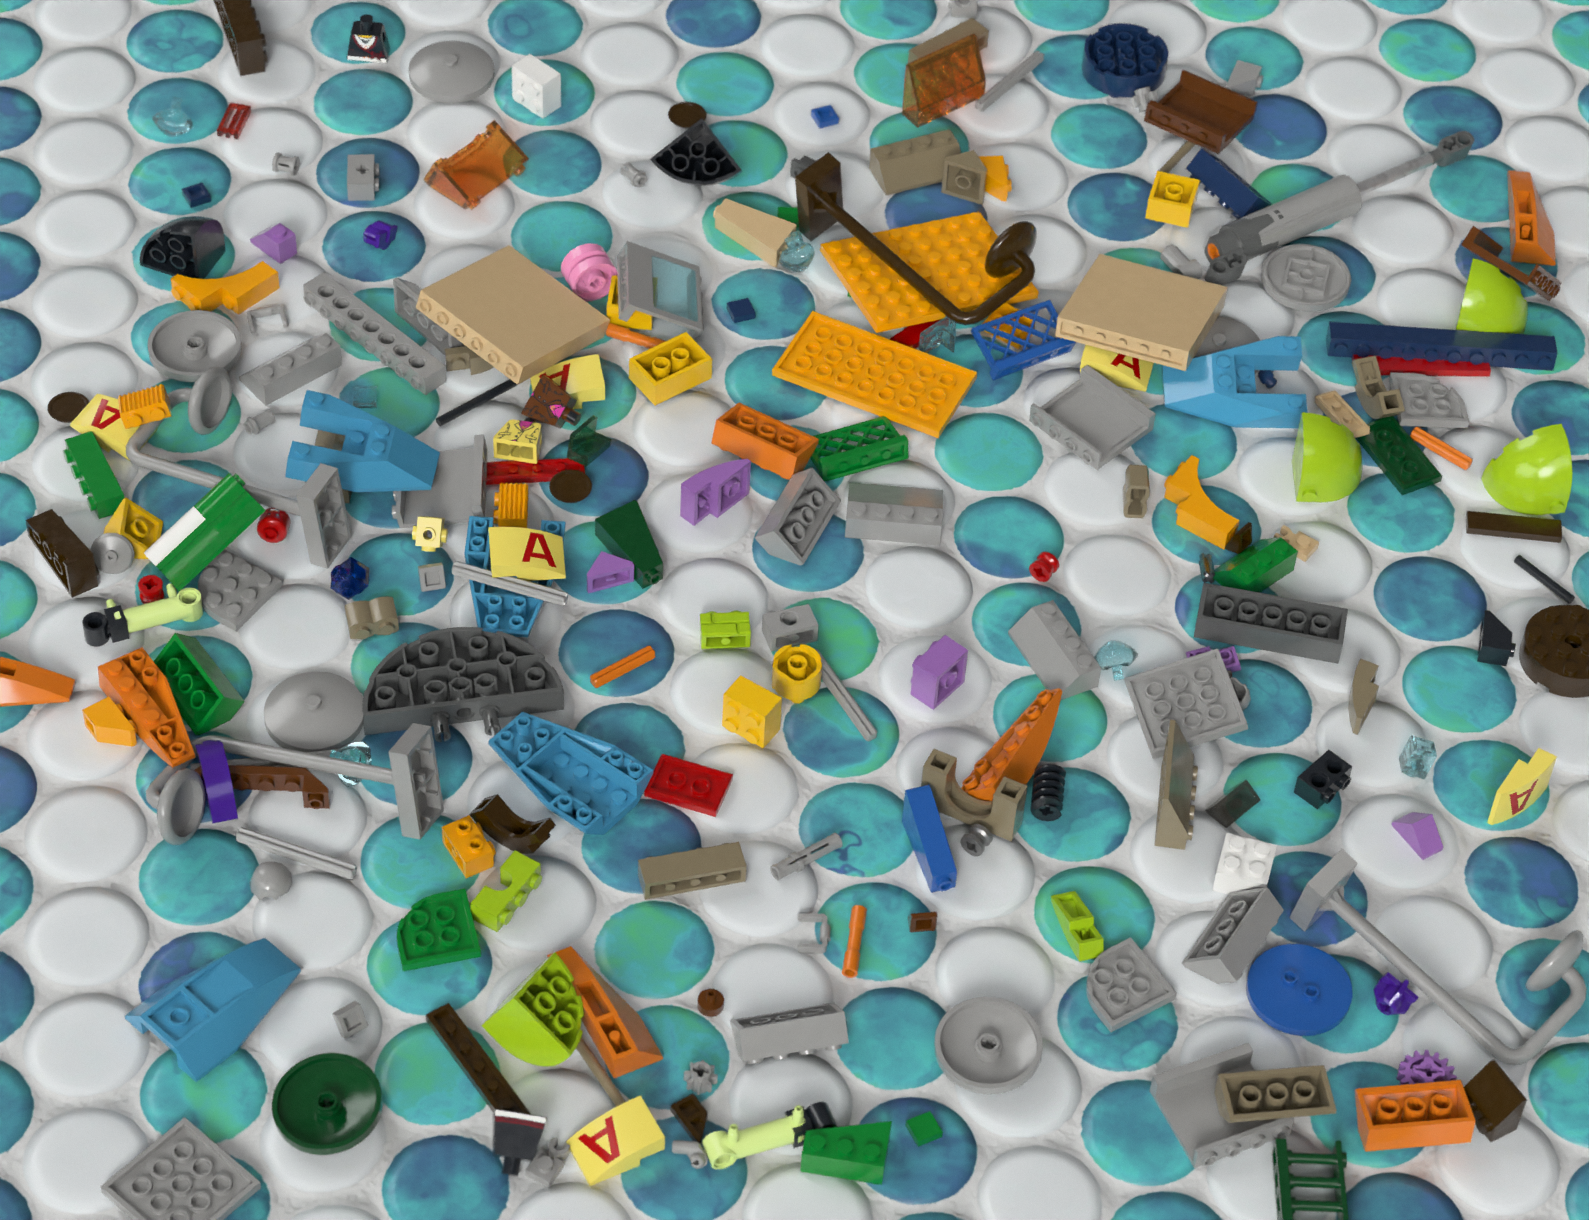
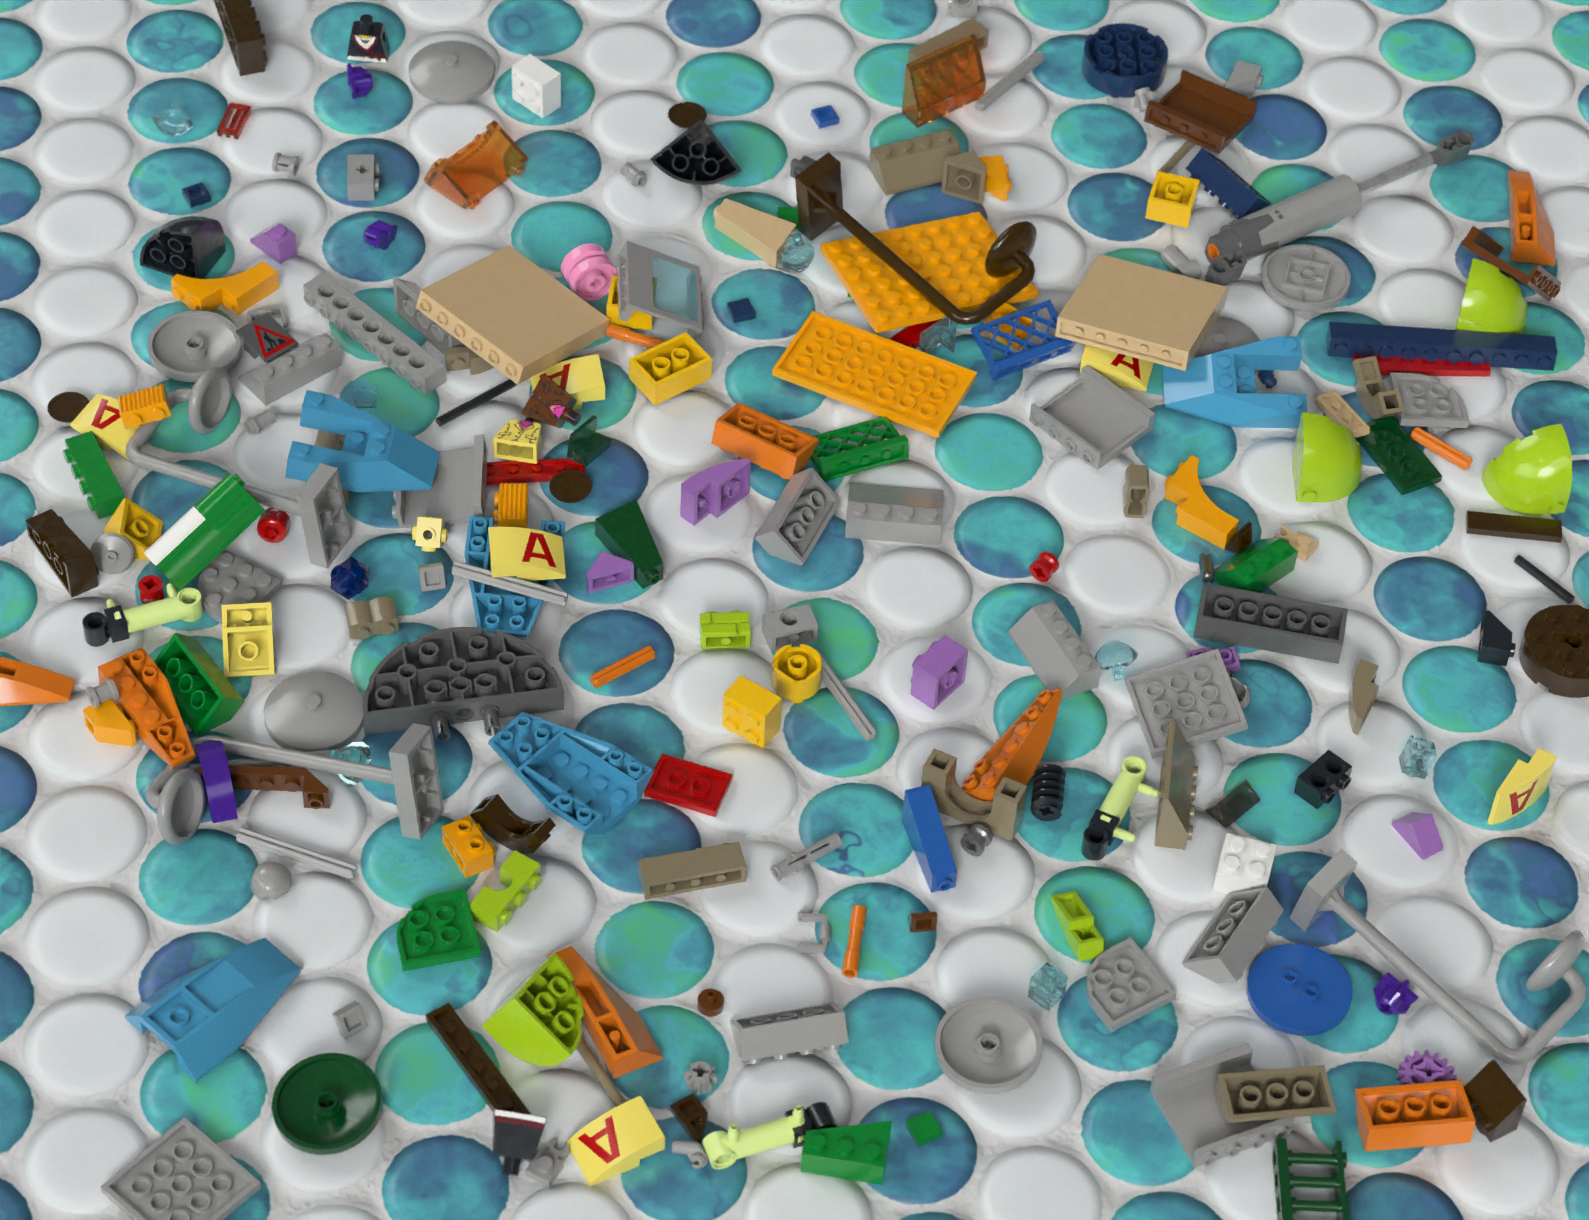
(102, 693): none -> light grey bush
(248, 639): none -> light yellow slope
(266, 338): none -> dark grey piece
(359, 81): none -> dark purple piece
(1047, 986): none -> clear light blue brick
(1106, 821): none -> yellowish green piece

